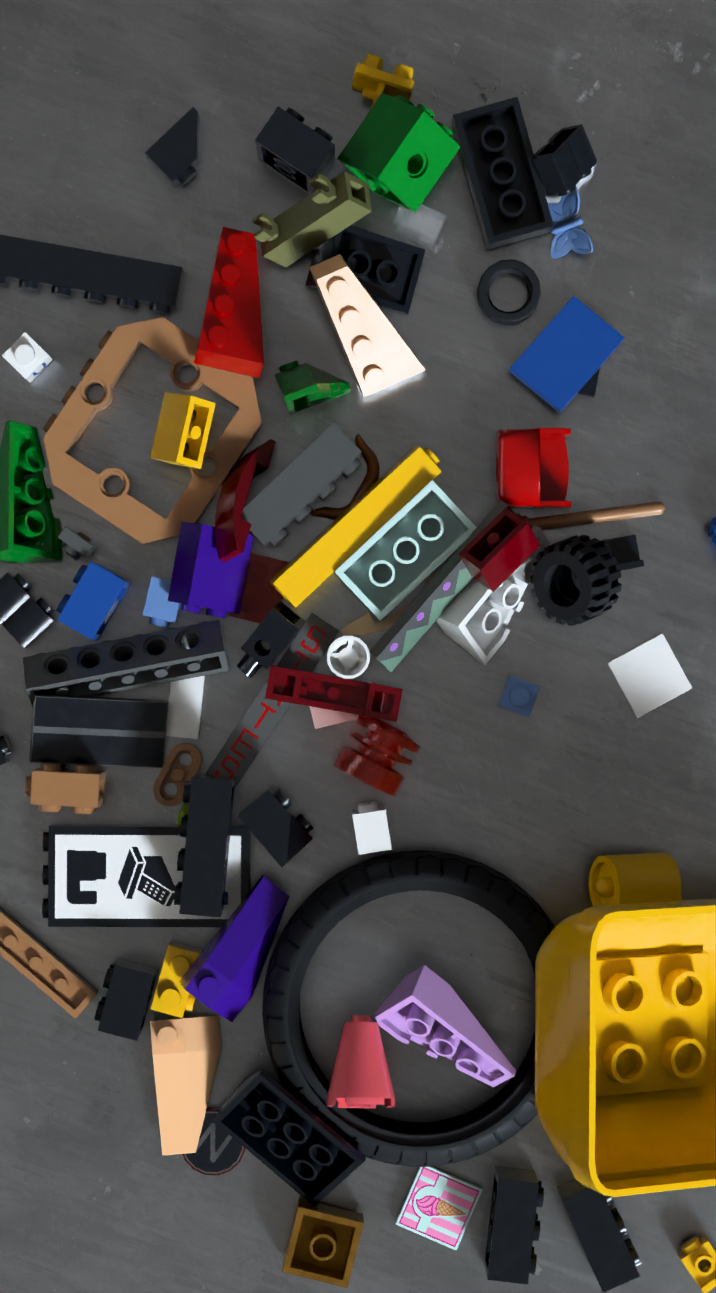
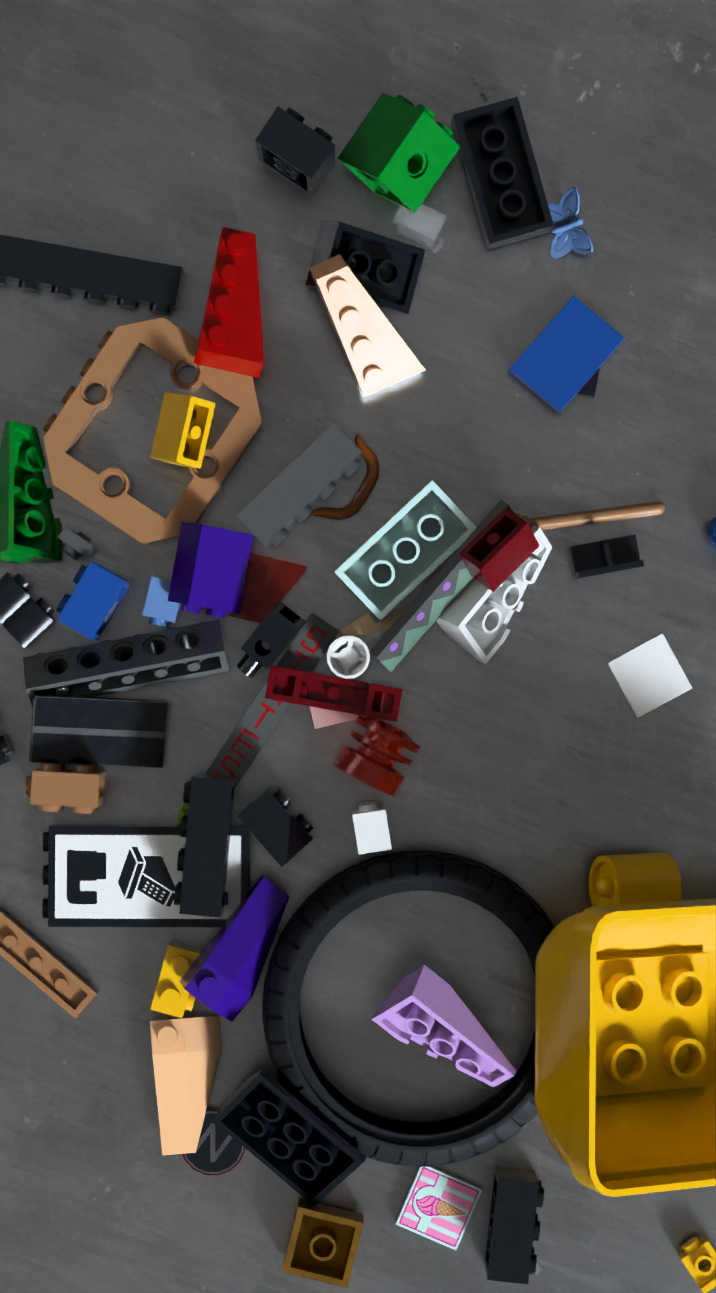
(27, 357): white brick -> none
(127, 999): black brick -> none
(177, 774): medium nougat plate -> none
(178, 150): black slope -> none
(185, 708): white tile -> none
(230, 528): dark red slope -> none
(308, 386): green wedge -> none
(313, 219): olive brick -> none
(356, 525): yellow brick -> none
(360, 1068): coral cone -> none
(373, 81): yellow hips -> none
(518, 696): medium blue plate -> none
(520, 269): black tyre -> none
(532, 468): red piece -> none
(556, 587): black tyre -> none
(565, 160): black brick -> none
(600, 1234): black brick -> none

